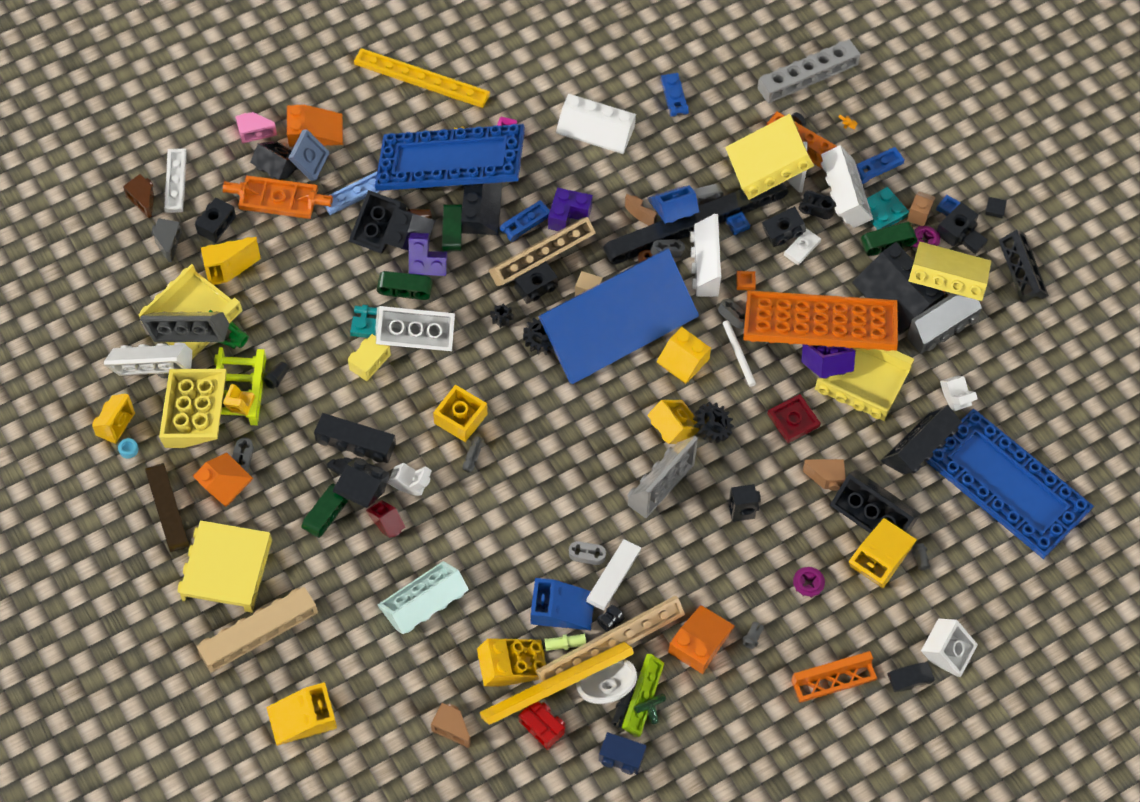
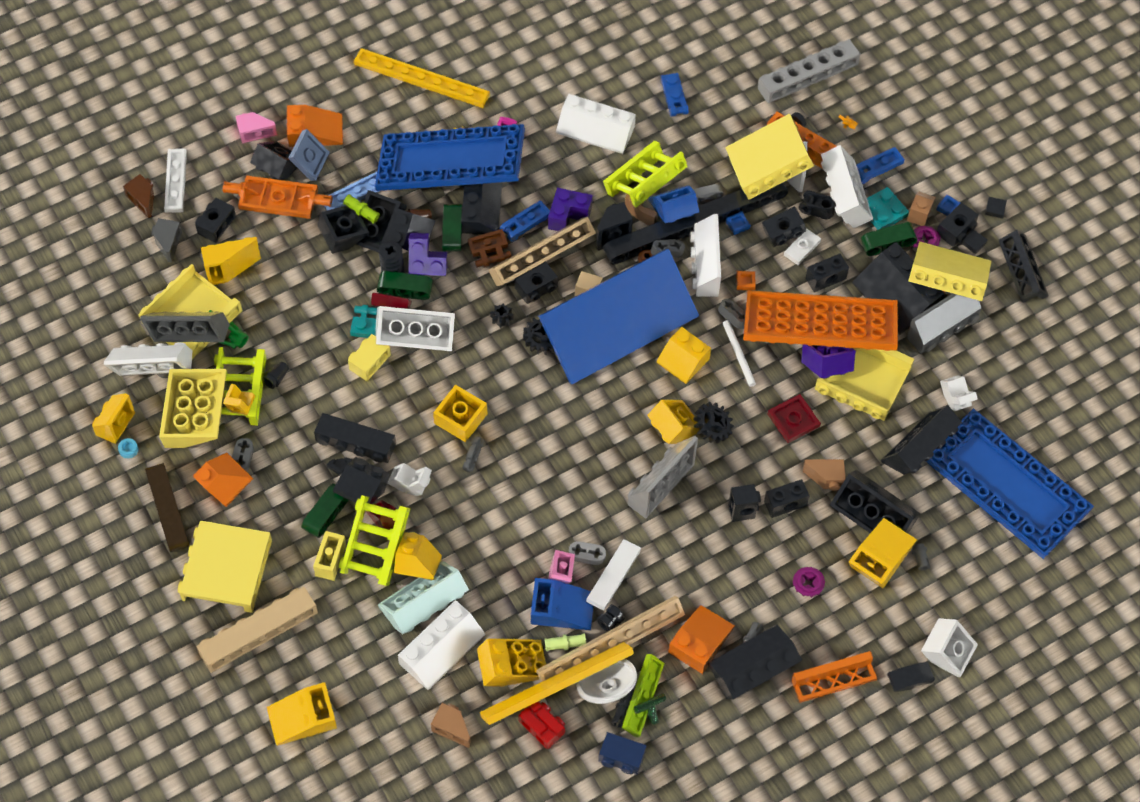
(329, 555): none -> light yellow brick
(341, 228): none -> black slope
(361, 208): none -> lime pin
(388, 554): none -> neon yellow fence
(390, 301): none -> dark red slope
(391, 257): none -> black piece
(417, 557): none -> yellow slope
(441, 645): none -> white slope
(489, 243): none -> reddish brown plate
(562, 566): none -> bright pink slope
(614, 224): none -> black slope
(638, 165): none -> neon yellow fence
(754, 662): none -> black slope
(786, 498): none -> black brick
(827, 272): none -> black brick

